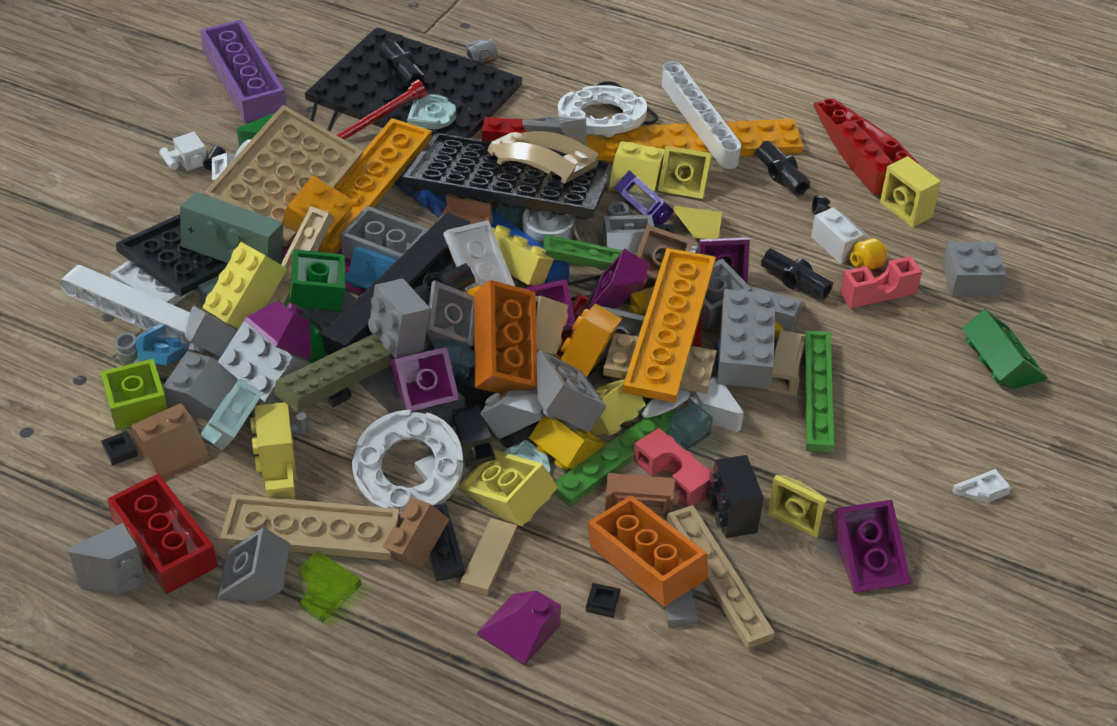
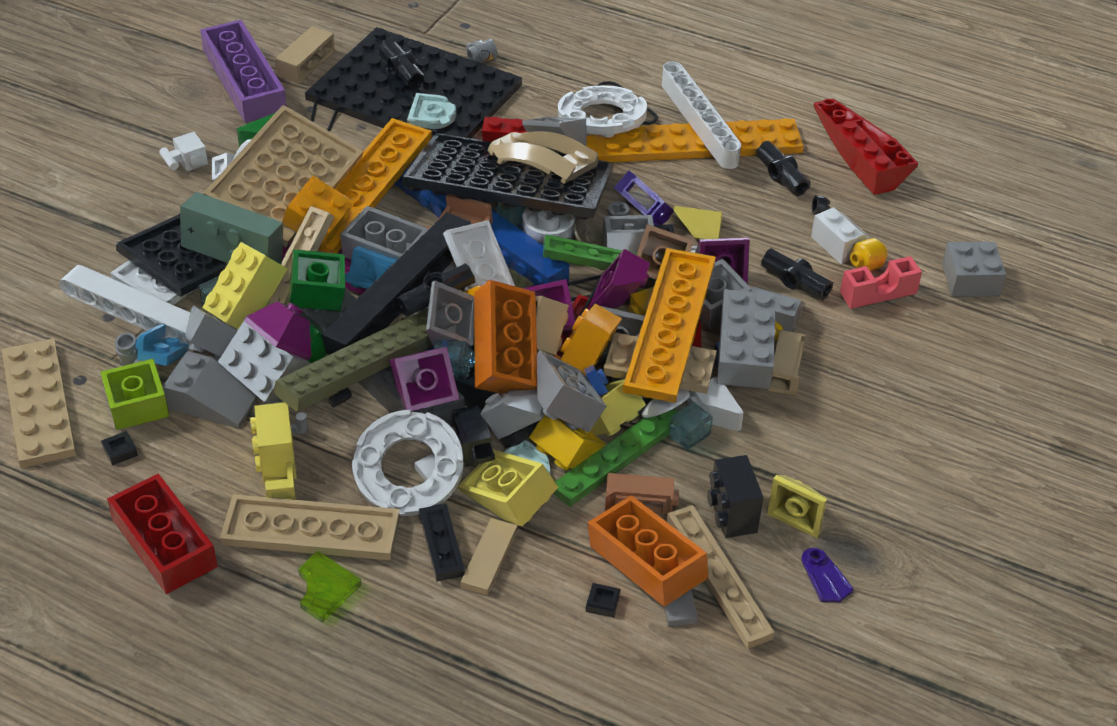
(38, 403): none -> tan plate
(107, 562): light grey slope -> none
(170, 441): medium nougat slope -> none
(215, 151): black hinge -> none
(231, 414): light aqua panel -> none
(255, 568): light grey slope -> none
(305, 54): none -> tan brick
(399, 318): light grey brick -> none
(416, 91): red piece -> none
(417, 533): medium nougat brick -> none
(522, 625): magenta slope -> none
(524, 261): light yellow brick -> none
(597, 379): none -> blue plate
(641, 160): light yellow slope -> none
(661, 453): coral arch -> none
(685, 172): light yellow slope -> none
(818, 392): bright green plate -> none
(825, 576): none -> dark purple piece
(870, 545): magenta slope -> none
(910, 191): light yellow brick -> none
(983, 487): white tile -> none
(1002, 351): green slope -> none

